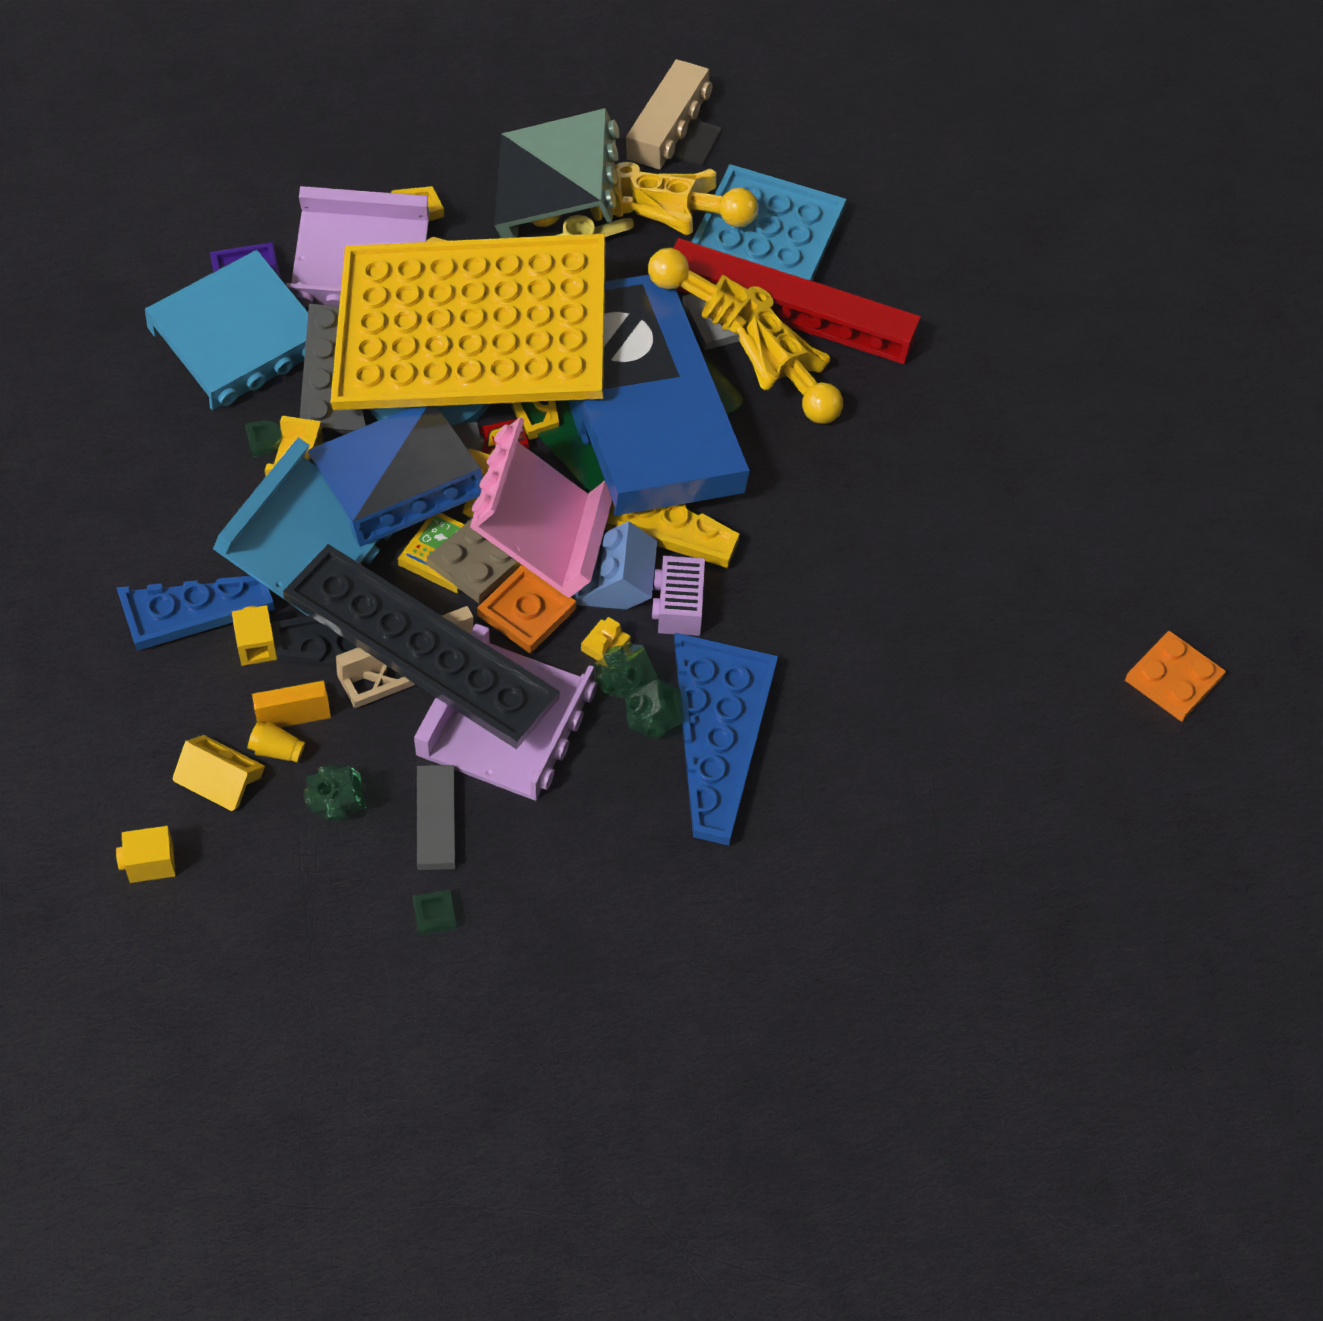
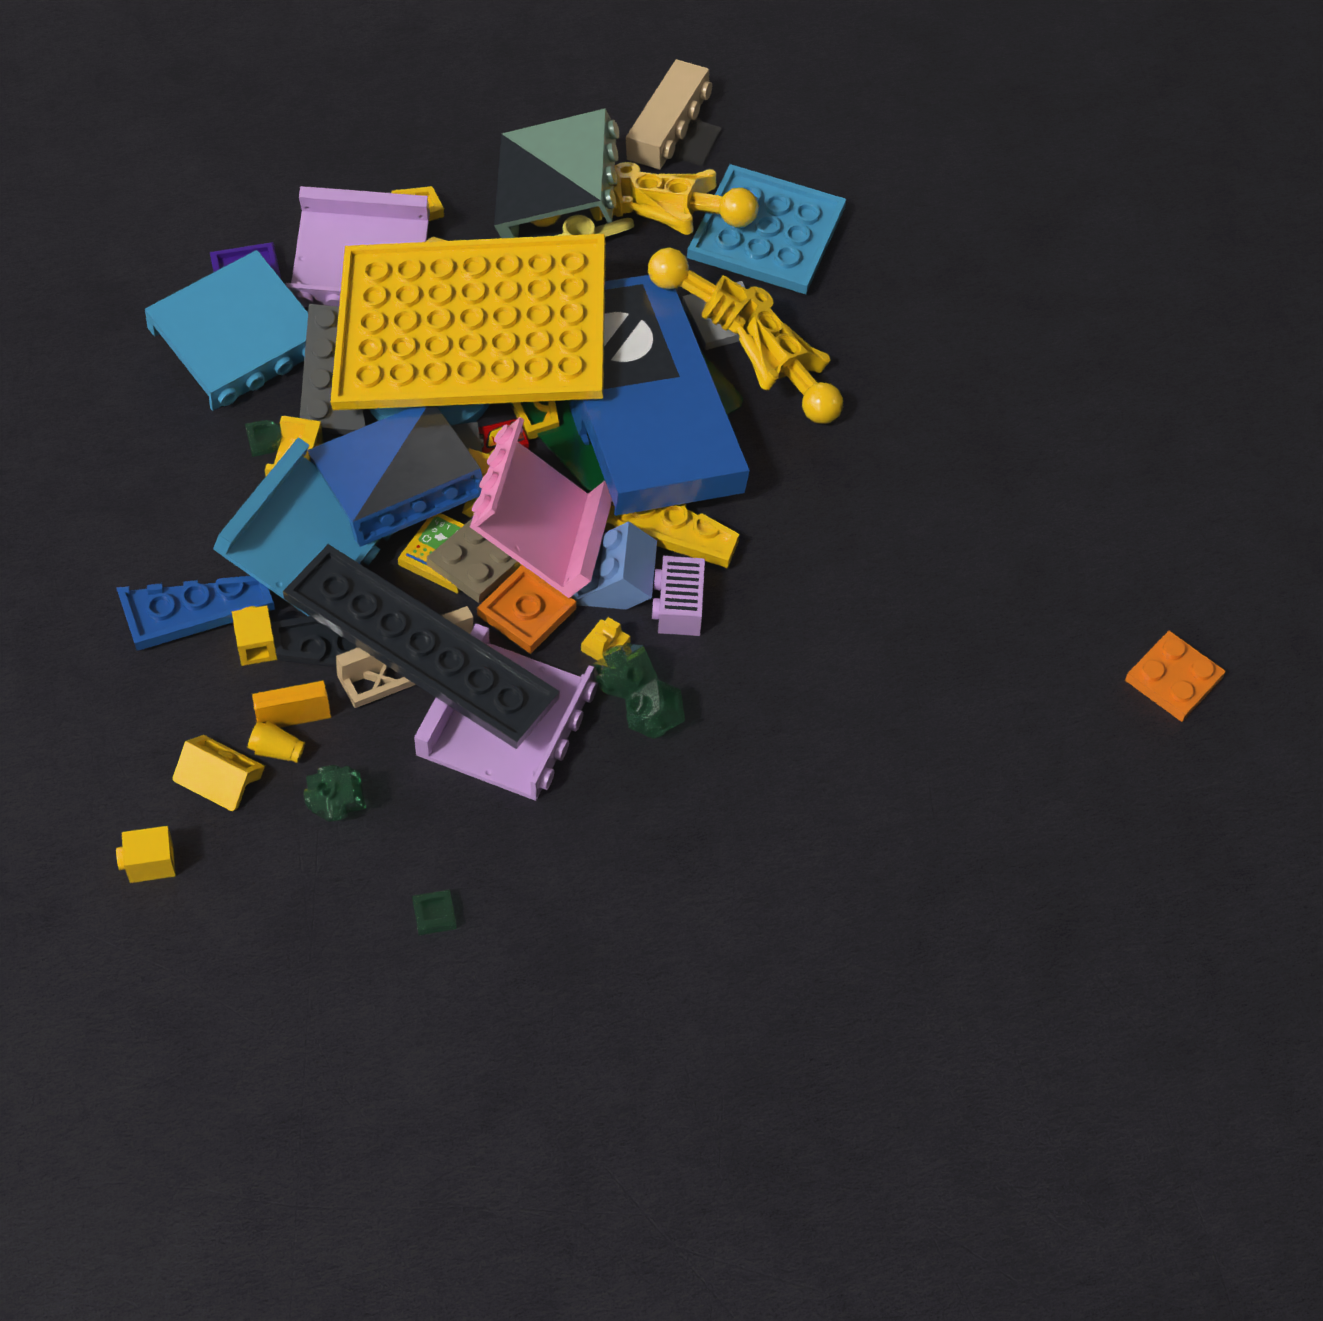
(435, 817): dark grey tile -> none
(723, 711): blue wing -> none
(811, 305): red brick -> none

